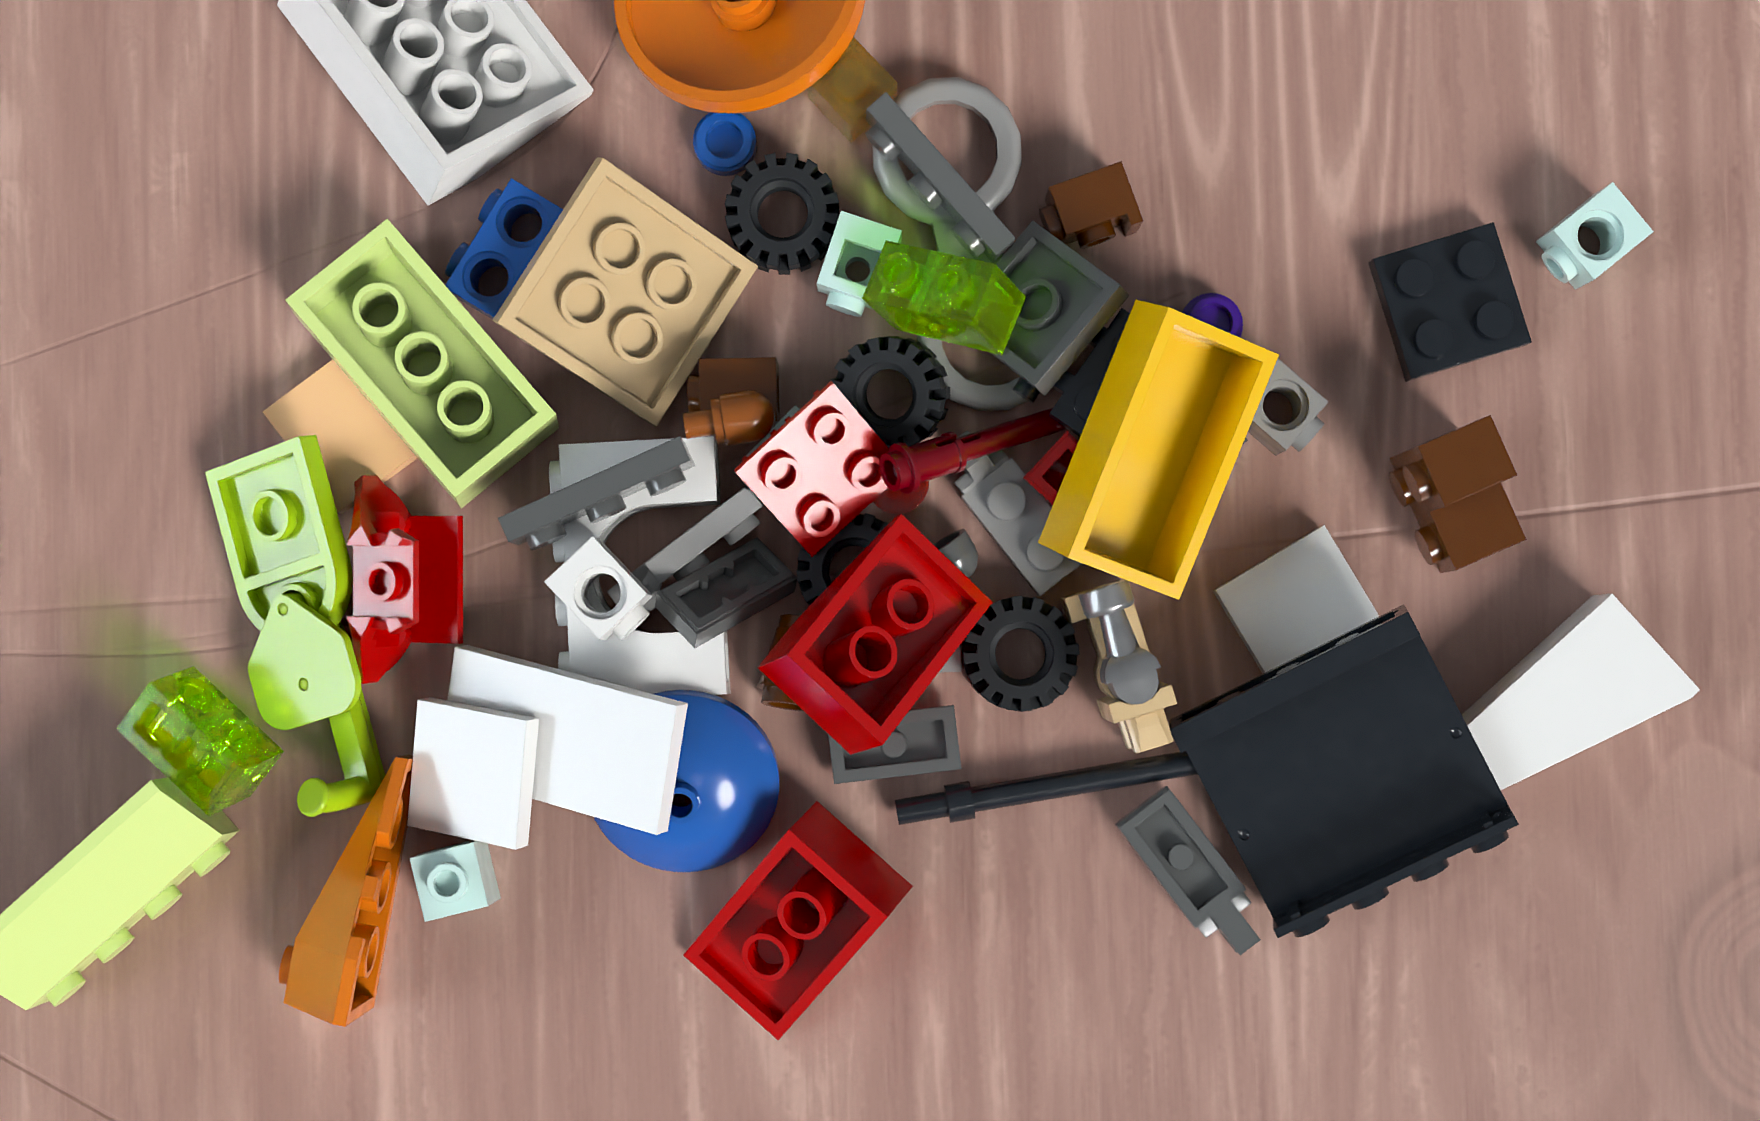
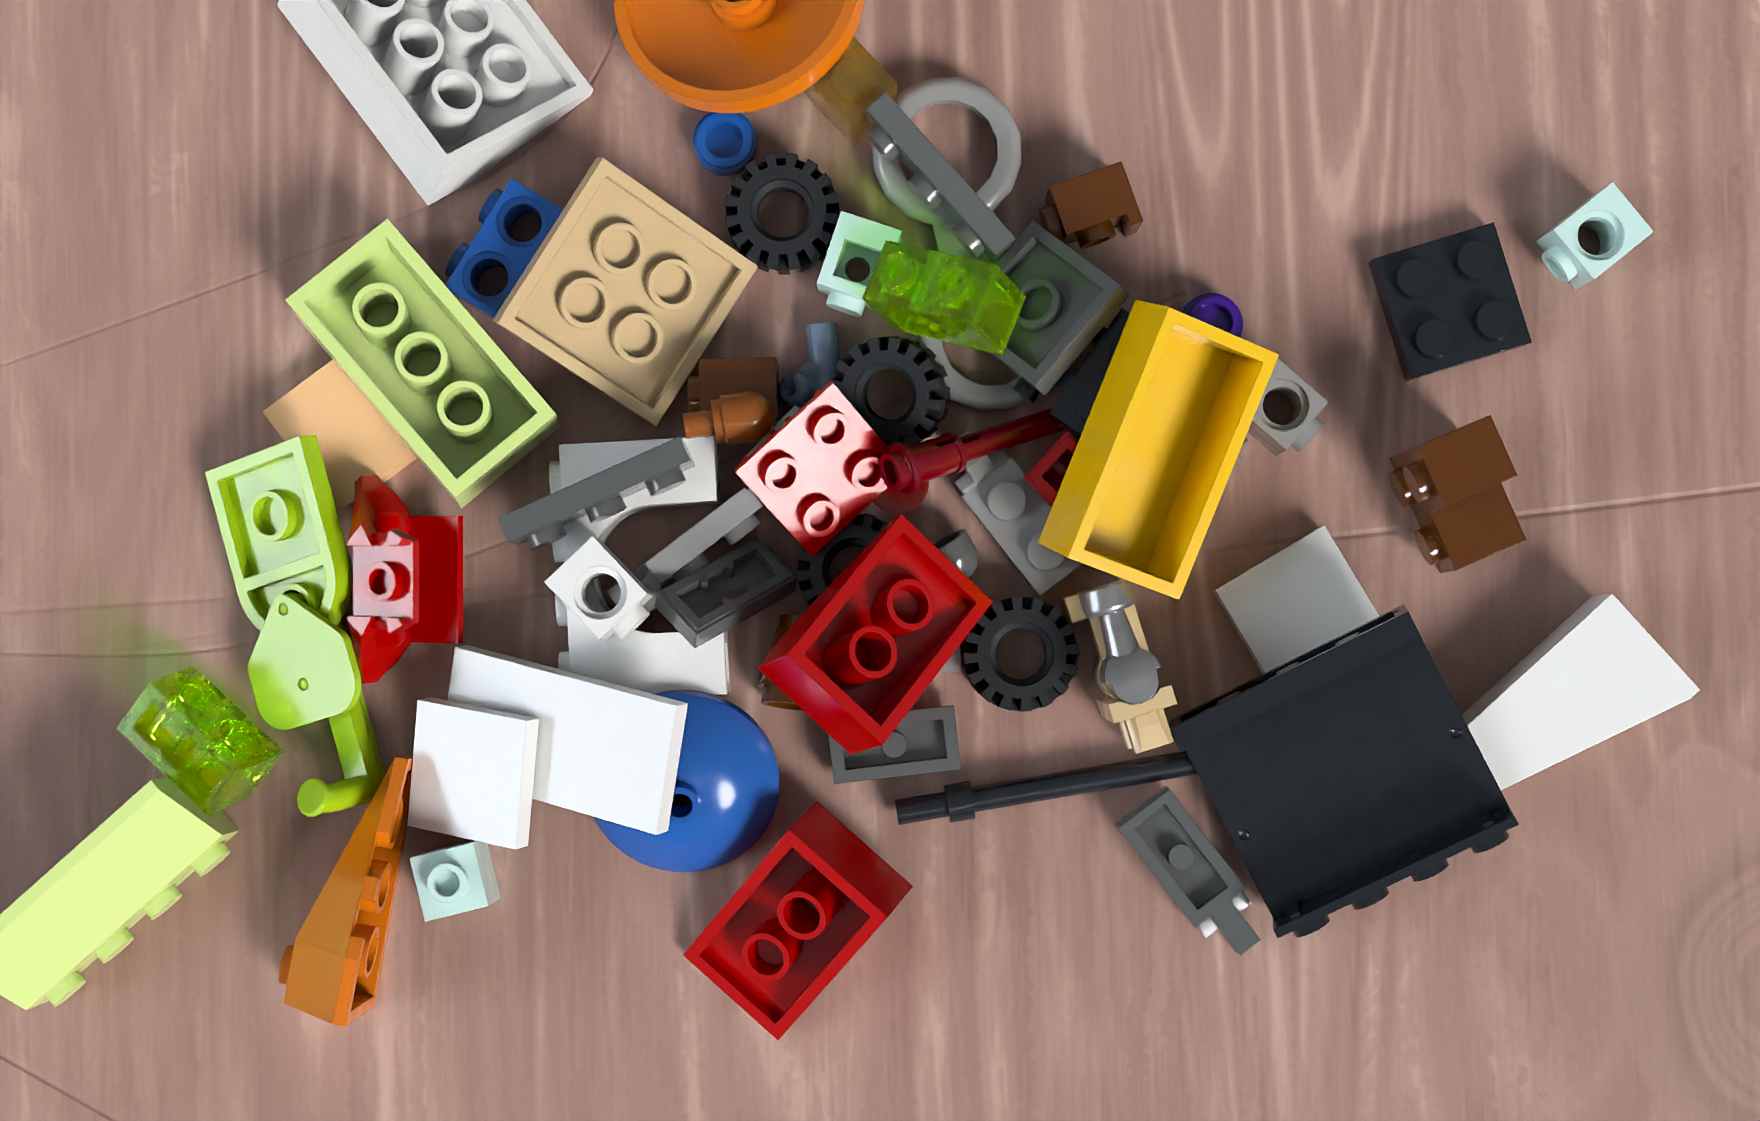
(817, 370): none -> sand blue arm

